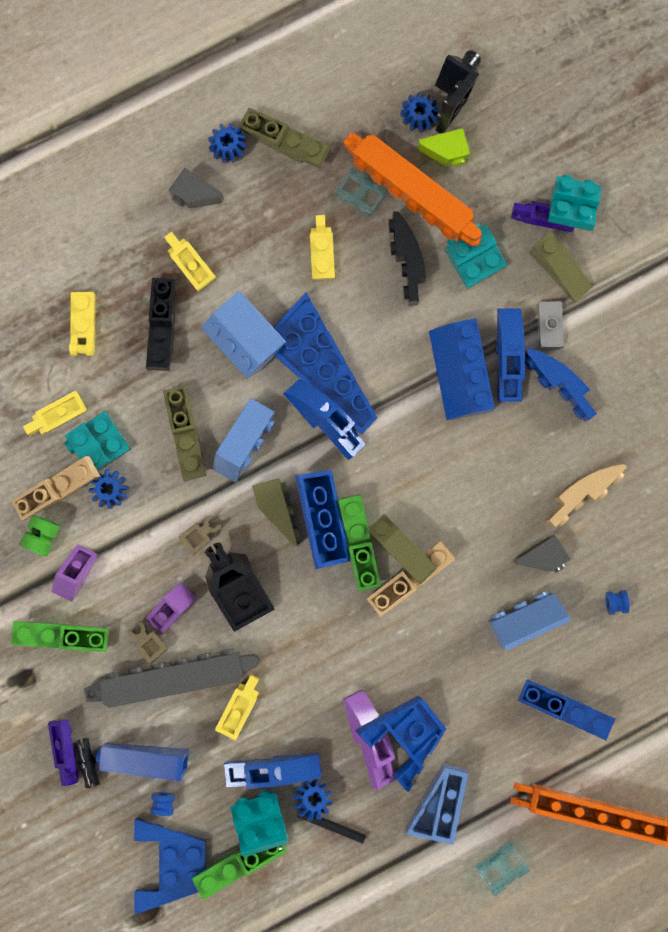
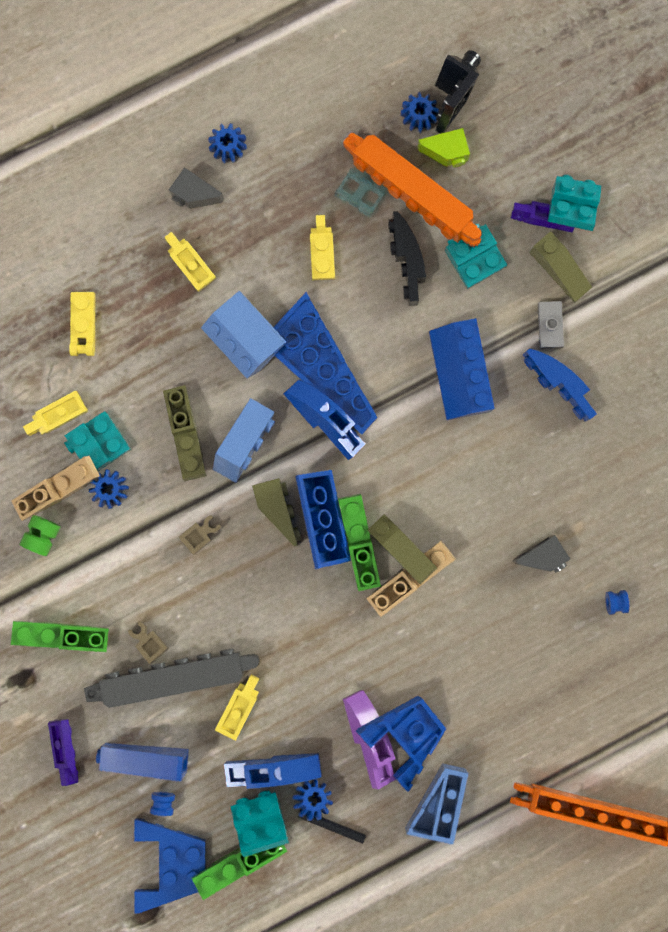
(73, 573): medium lavender slope -> none
(87, 763): black pin -> none
(161, 324): black slope -> none
(171, 608): medium lavender slope -> none
(235, 587): black plate -> none
(284, 139): olive slope -> none
(498, 862): clear light blue piece -> none
(511, 354): blue slope -> none
(528, 620): medium blue slope -> none
(566, 709): blue slope -> none
(591, 486): tan slope -> none

